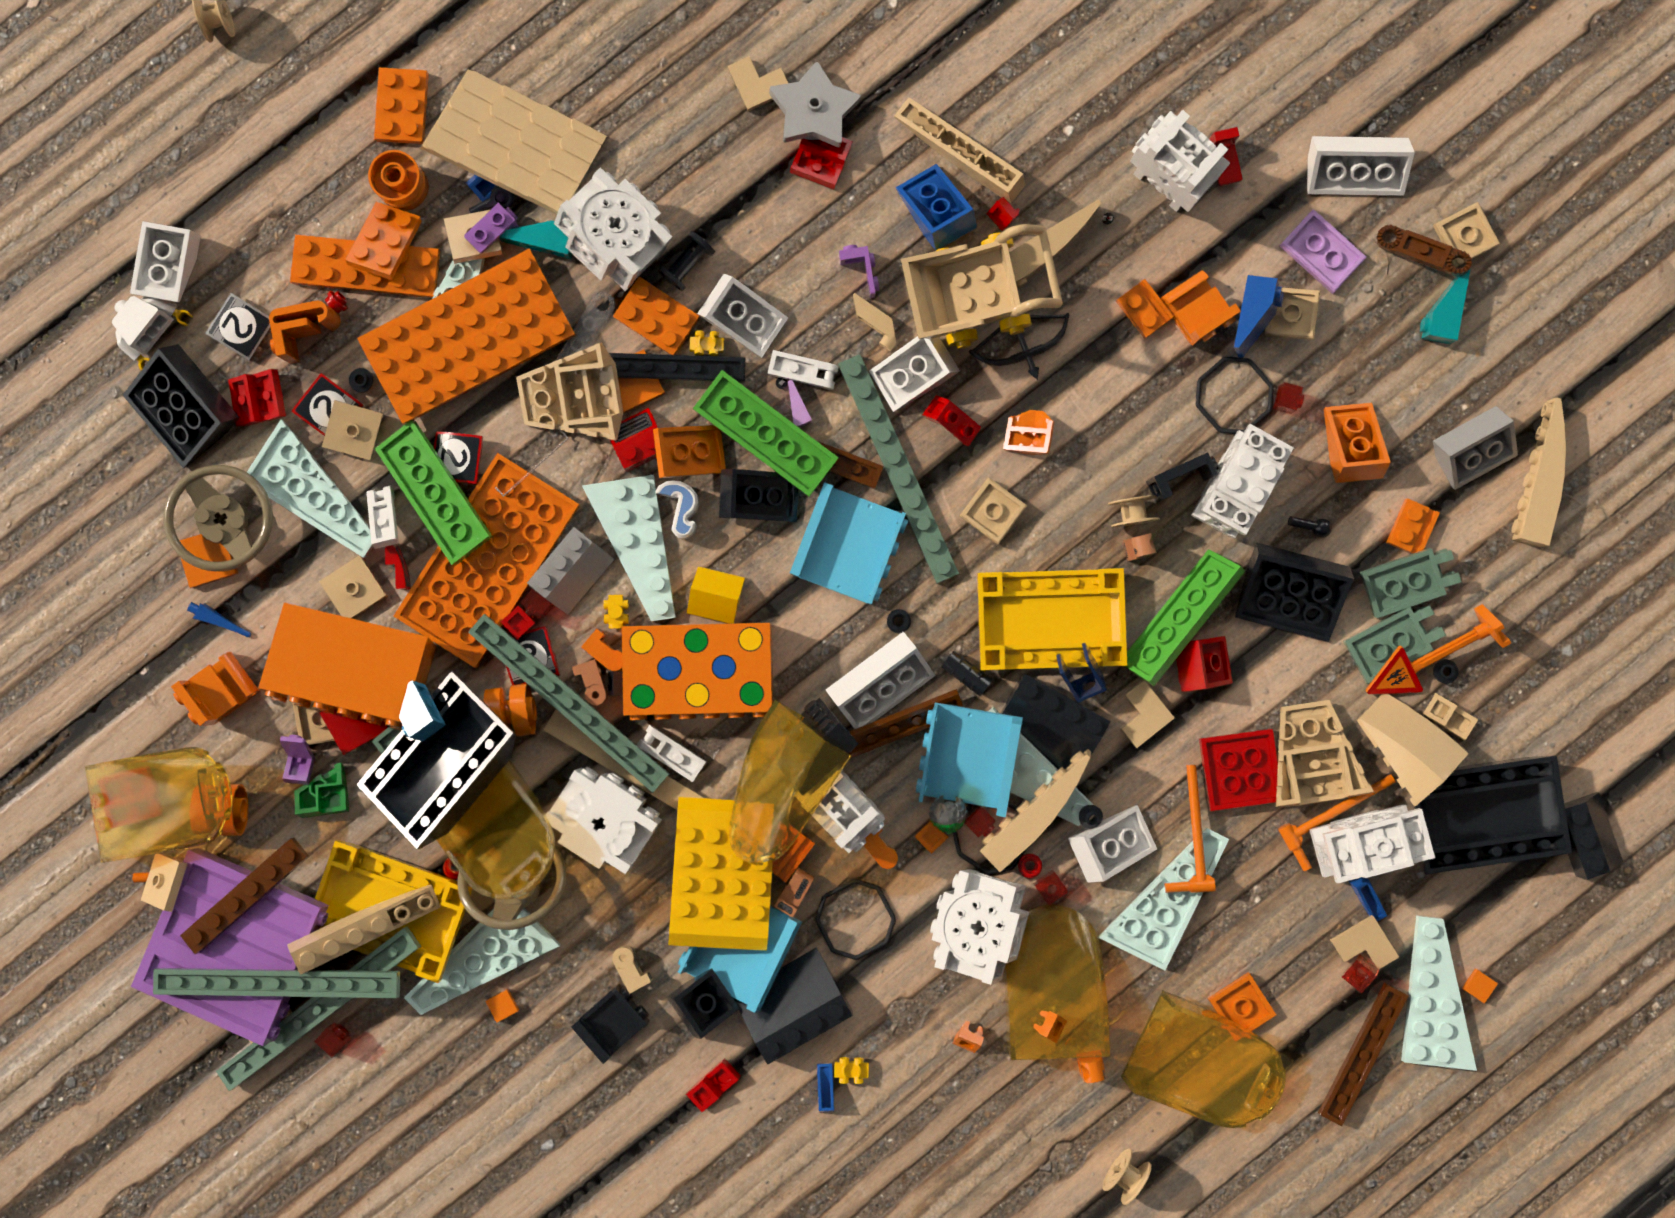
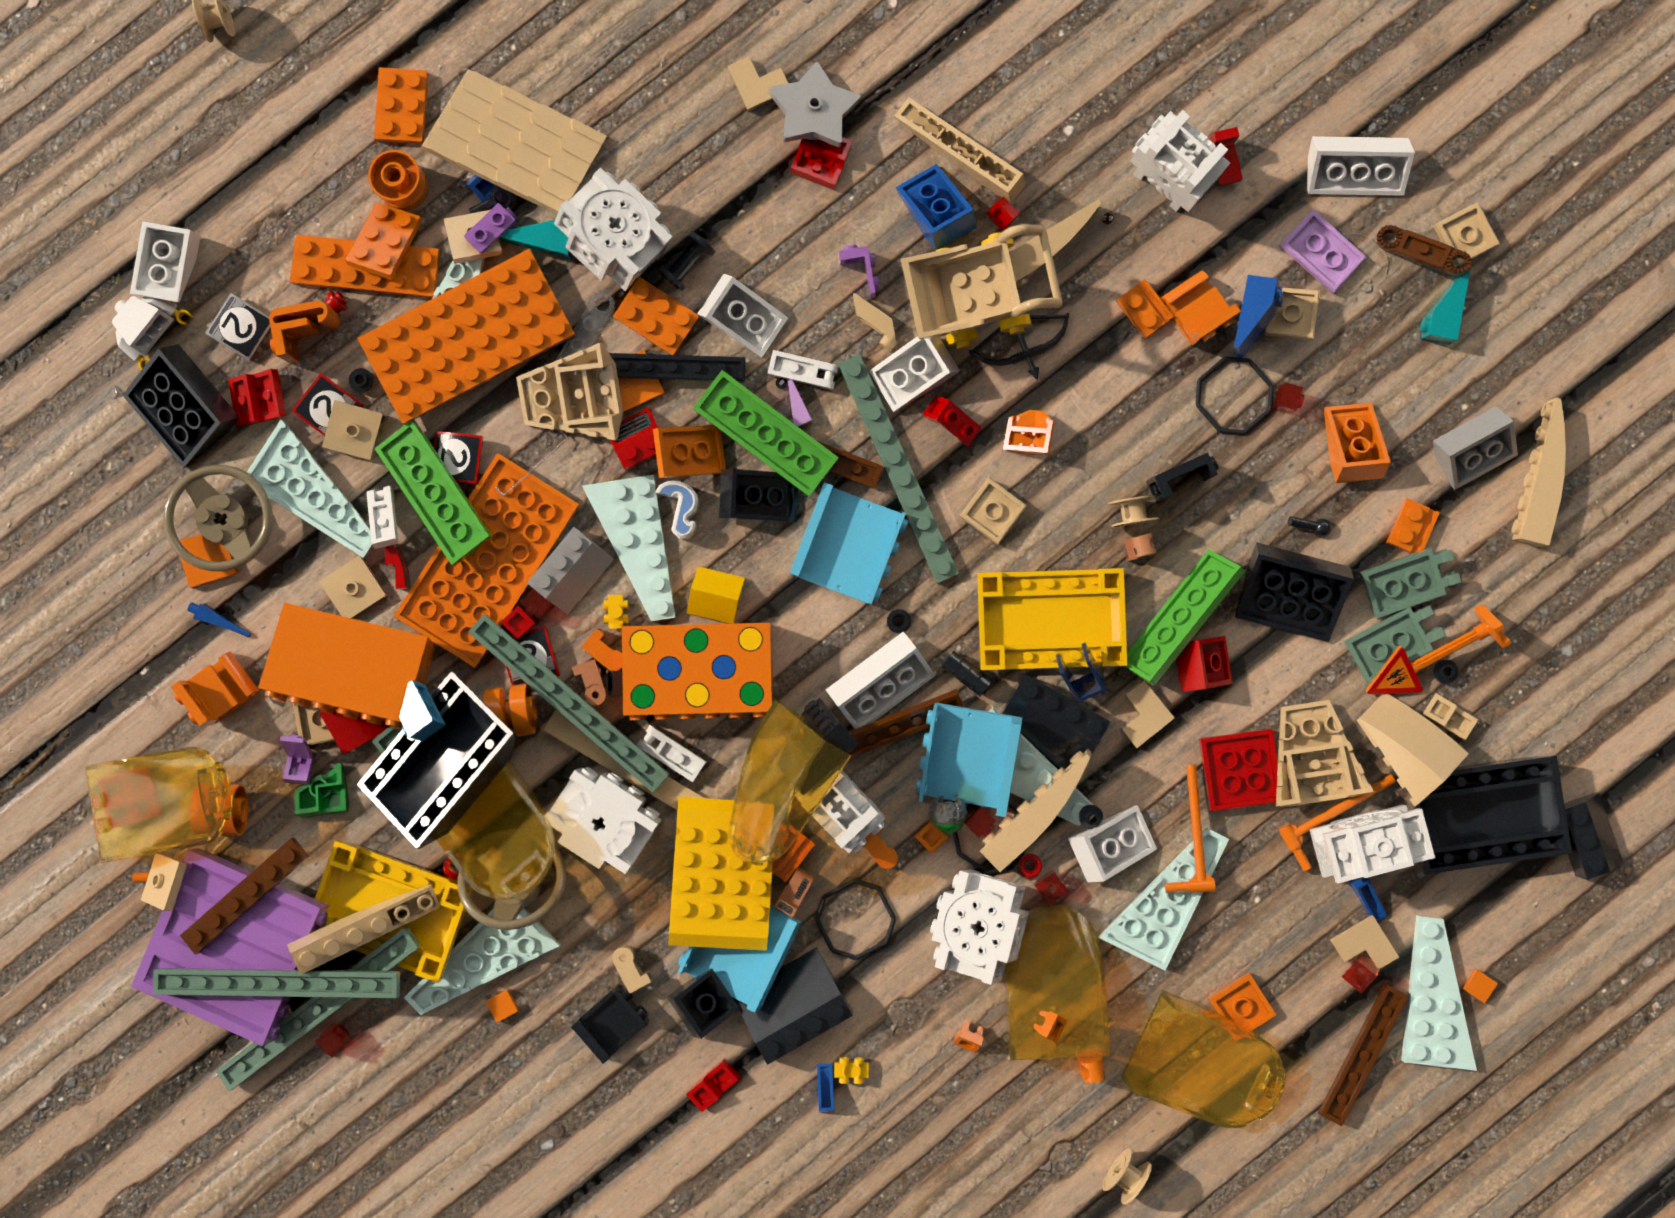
(706, 345): yellow piece -> none
(1243, 481): white piece -> none

